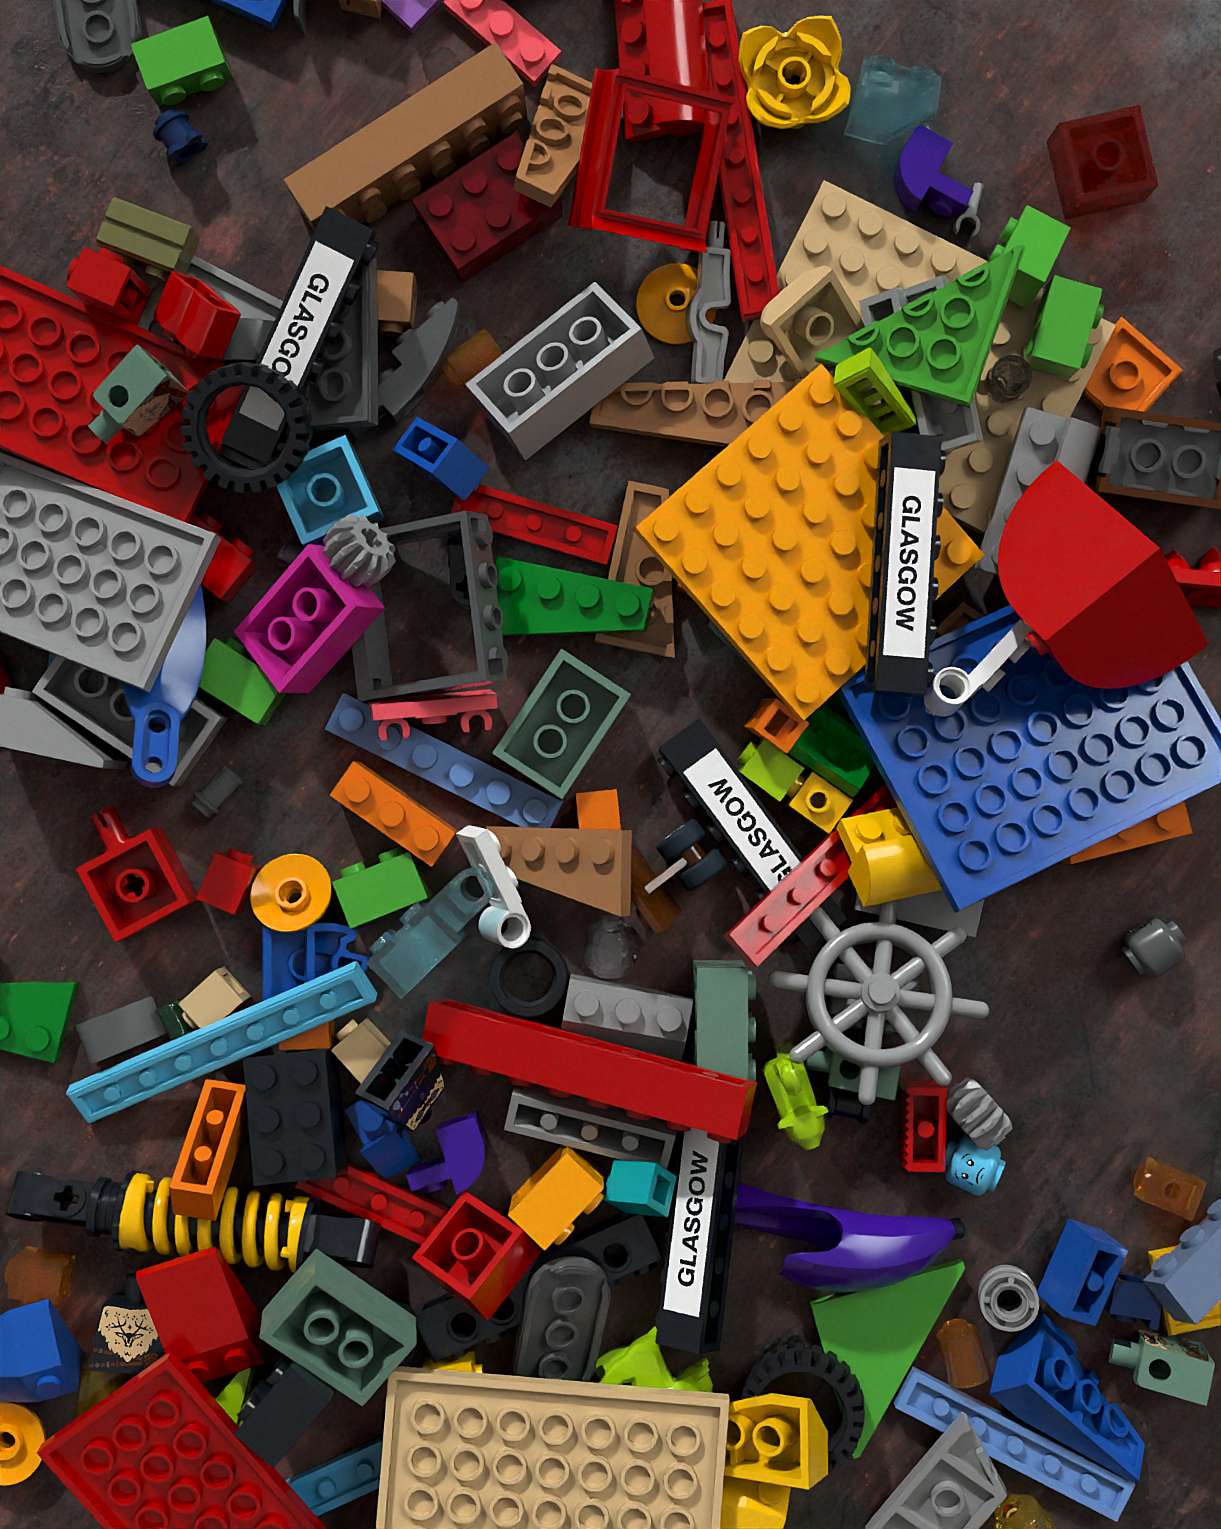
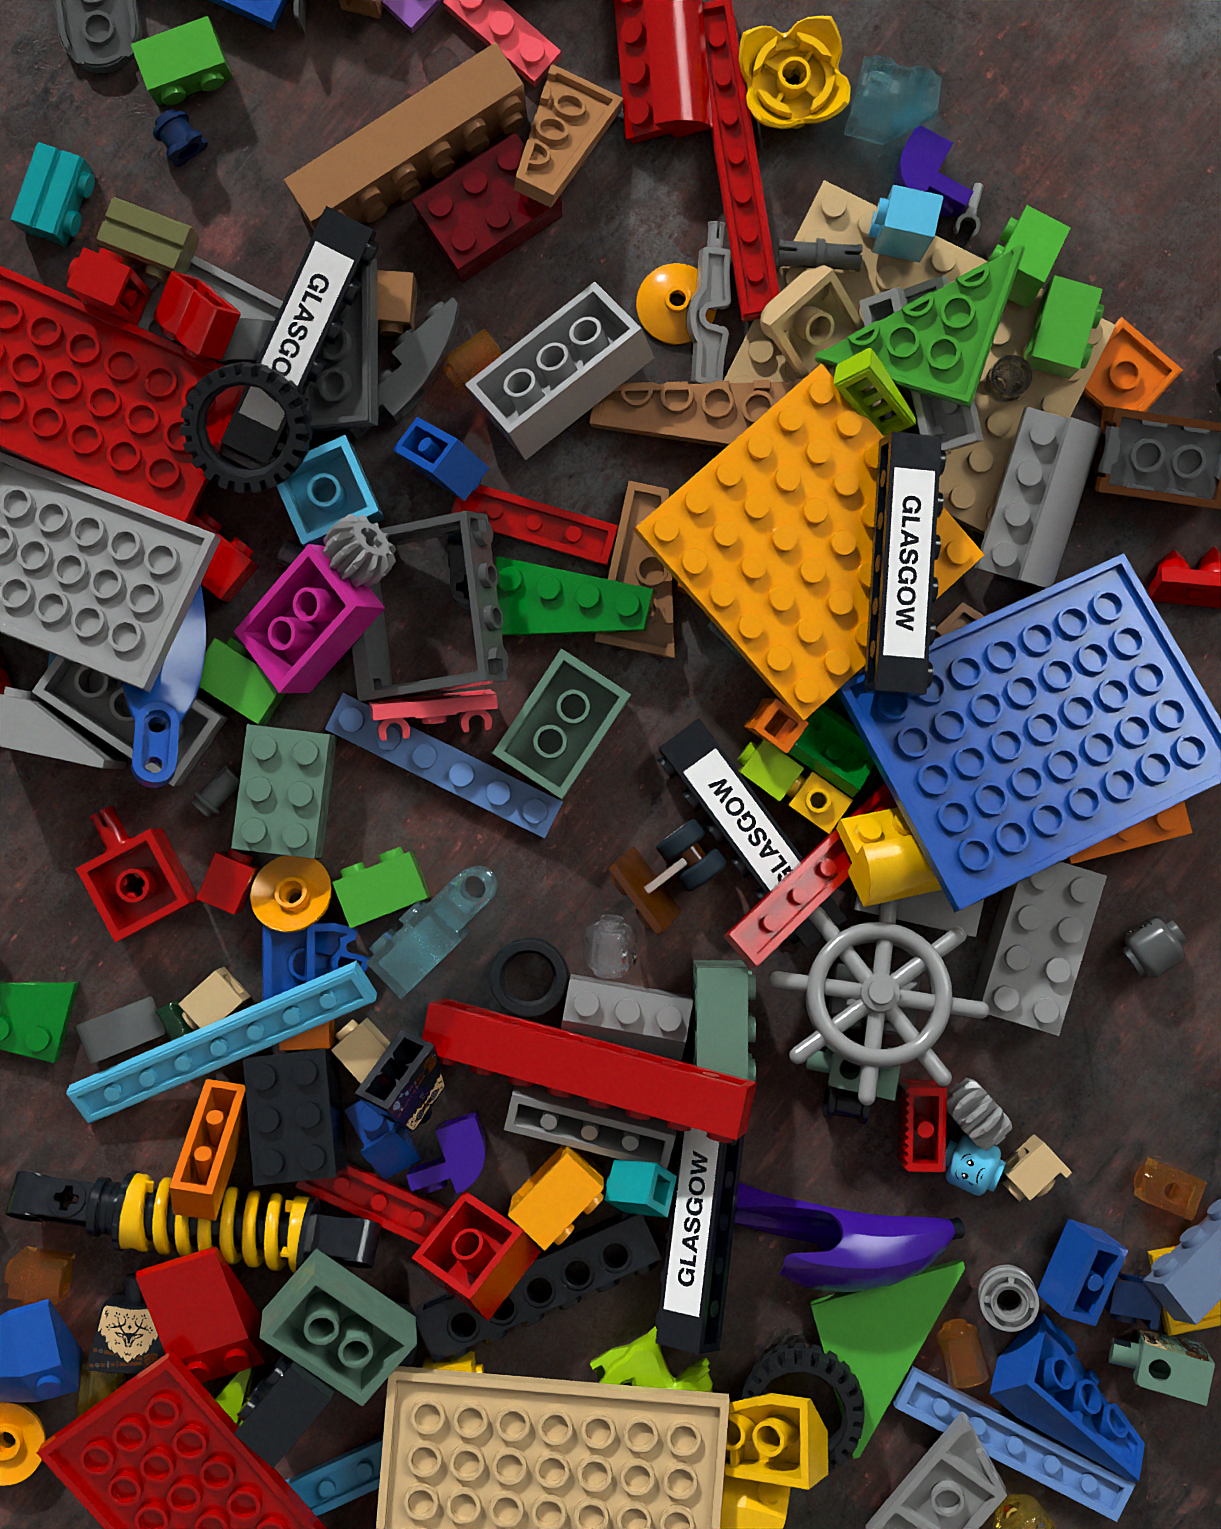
(53, 194): none -> teal brick
(135, 395): sand green torso -> none
(284, 791): none -> sand green brick
(394, 813): orange brick -> none
(483, 853): white plate -> none
(562, 1321): dark grey tile -> none
(572, 862): medium nougat wing -> none
(598, 810): orange brick -> none
(599, 150): red piece -> none
(794, 1099): lime animal -> none
(819, 254): none -> dark grey pin
(905, 223): none -> medium azure brick
(984, 675): white plate -> none
(1032, 1169): none -> tan brick
(1039, 946): none -> light grey brick
(1093, 586): red brick -> none
(1102, 162): clear red brick -> none

